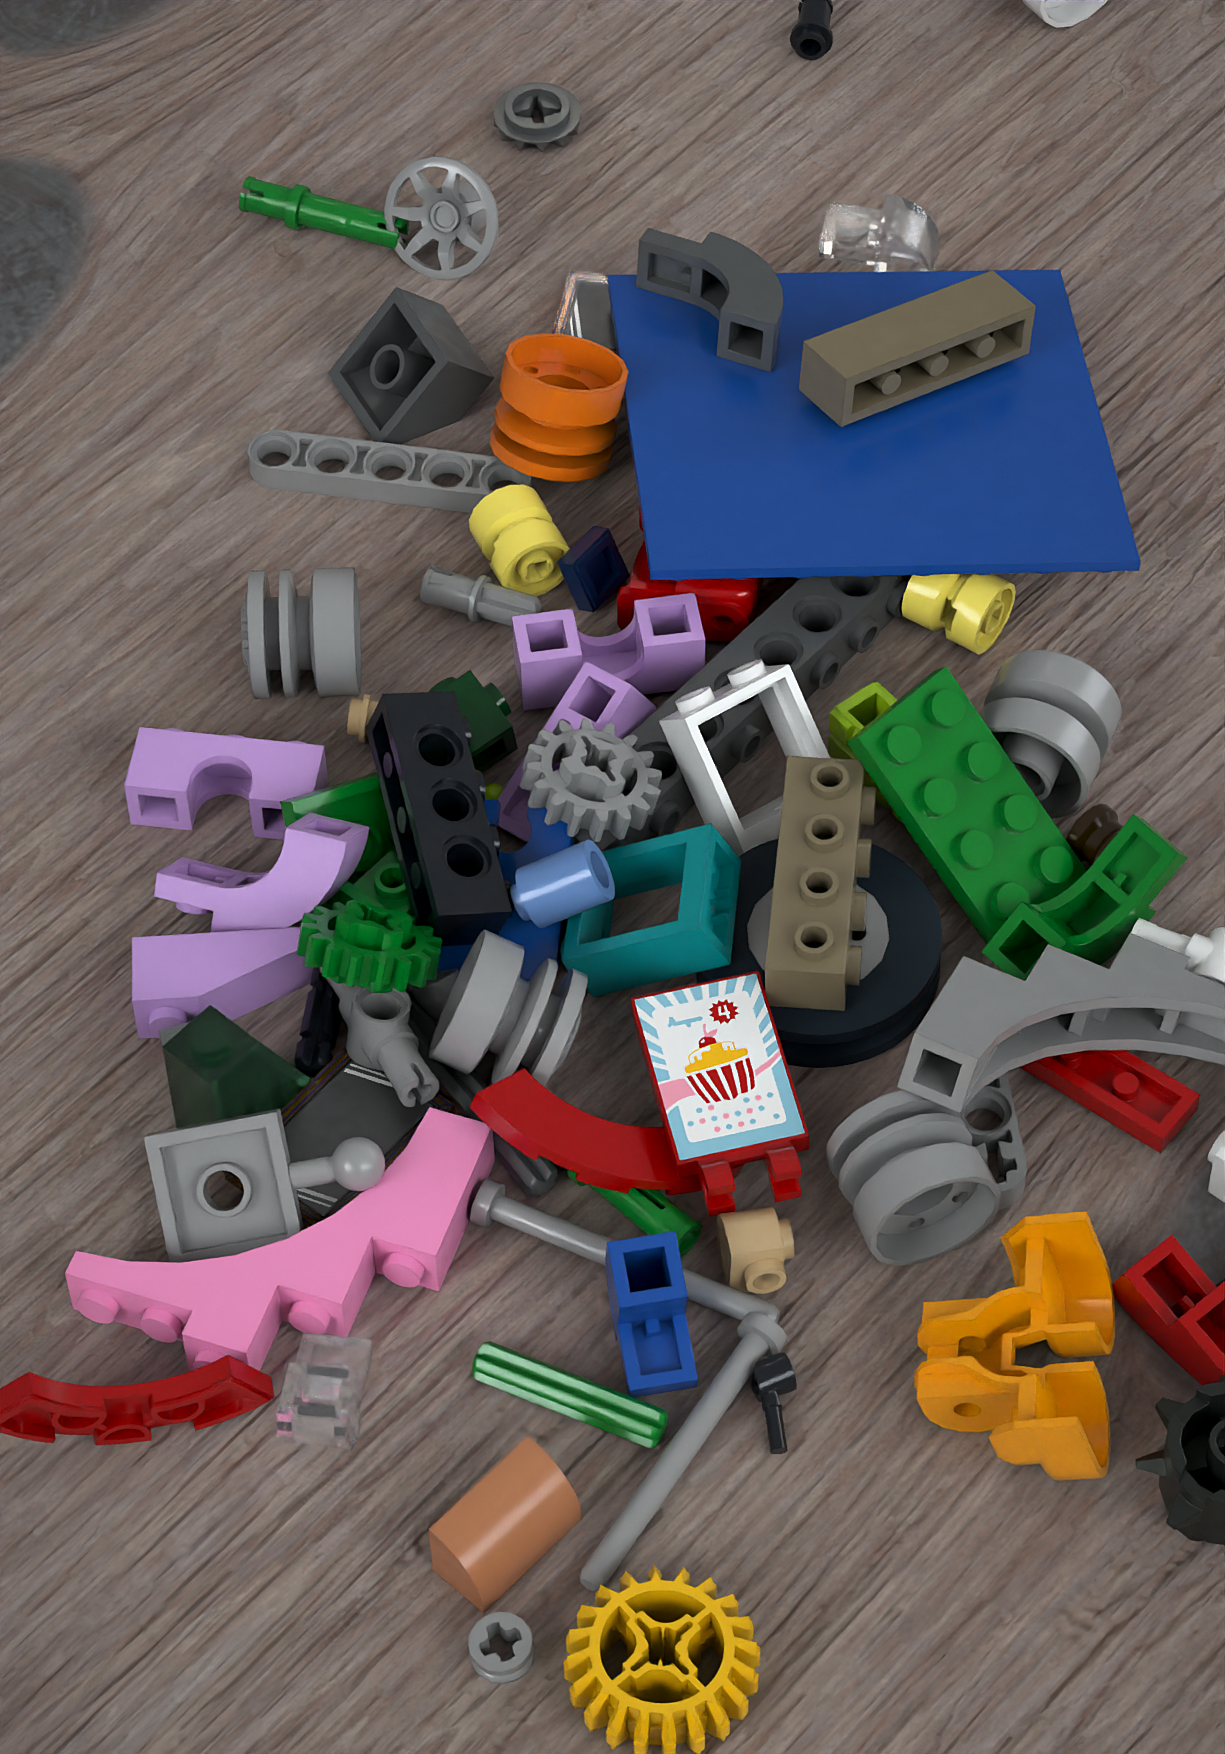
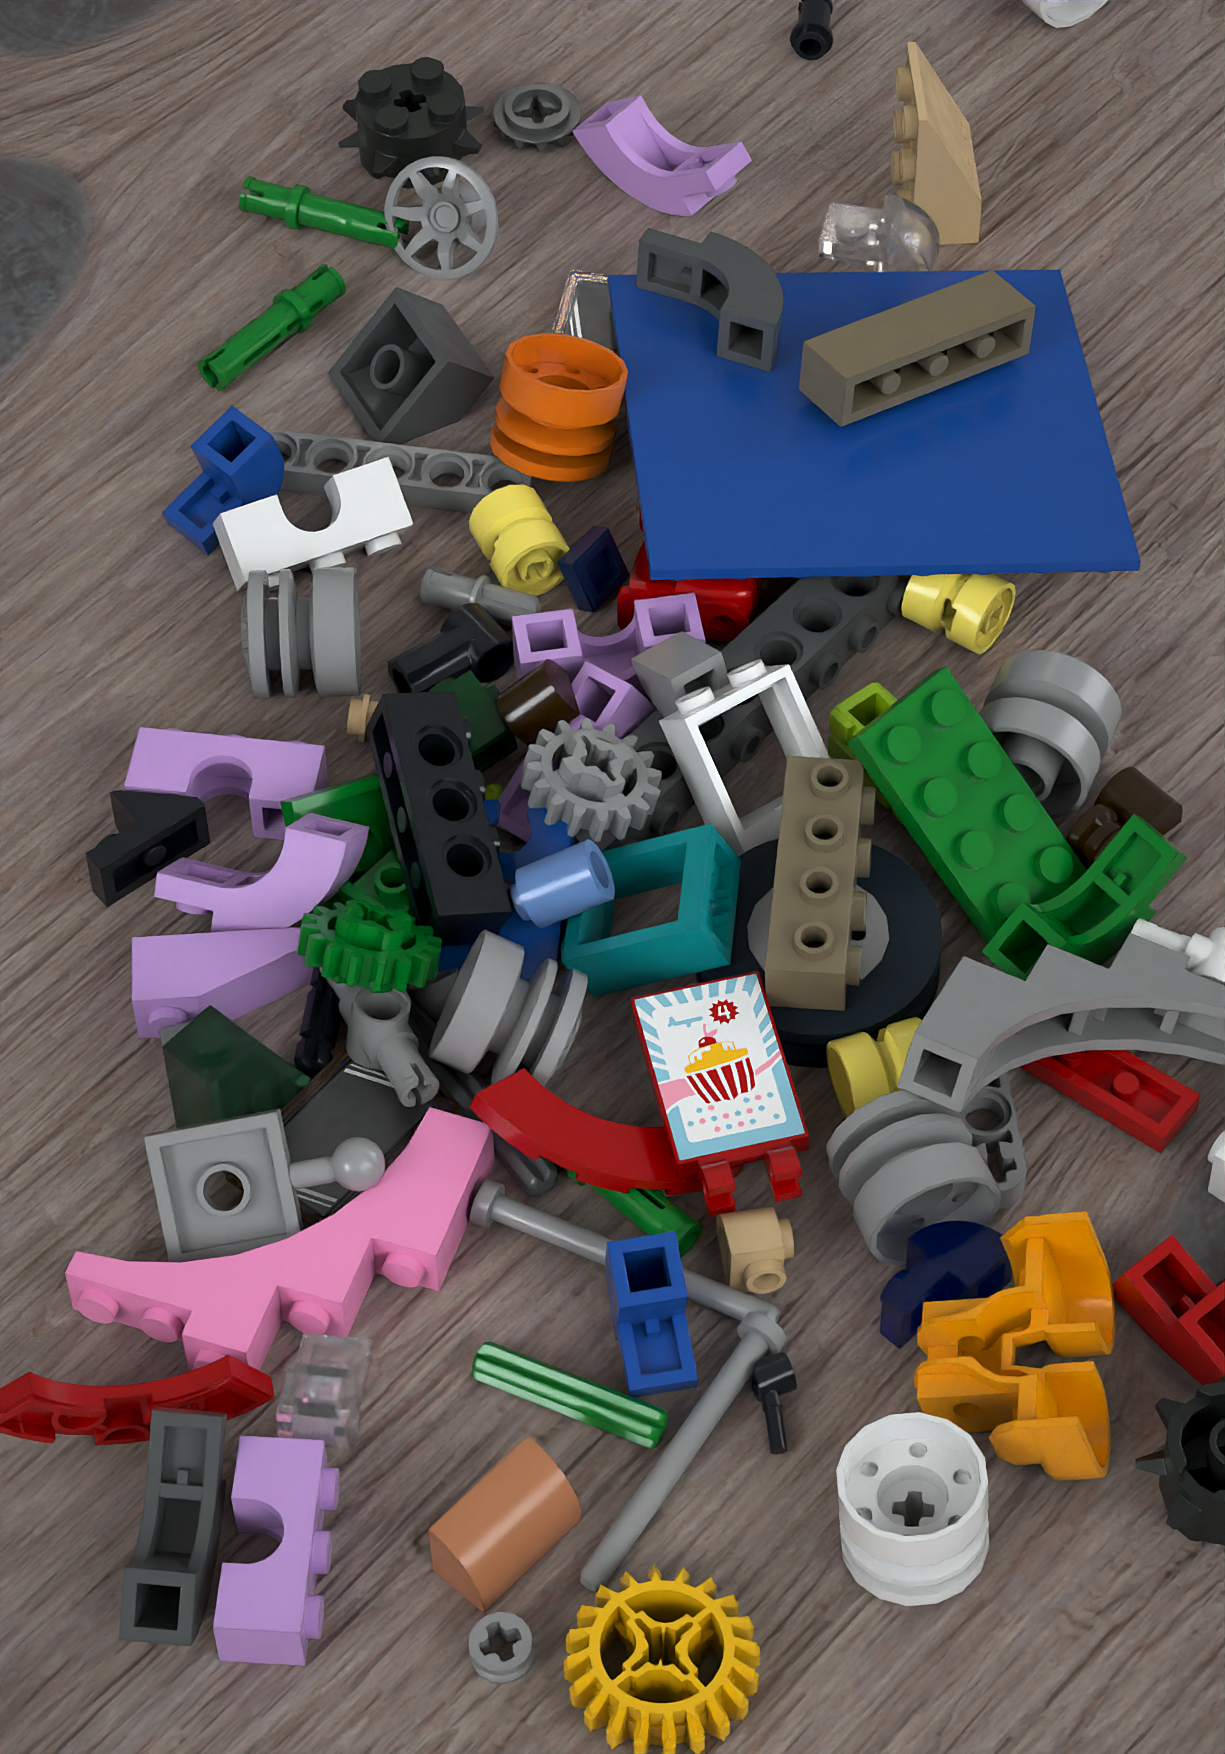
(150, 837): none -> black slope
(179, 1529): none -> dark grey arch
(238, 469): none -> blue brick
(270, 1605): none -> lavender arch
(289, 313): none -> green pin
(365, 514): none -> white arch
(410, 116): none -> pearl dark grey brick
(465, 642): none -> black piece
(538, 702): none -> dark brown brick
(653, 163): none -> lavender arch
(678, 668): none -> light grey brick
(867, 1068): none -> light yellow wheel
(913, 1508): none -> white wheel
(935, 152): none -> tan slope
(941, 1265): none -> clear blue brick
(1134, 793): none -> dark brown brick

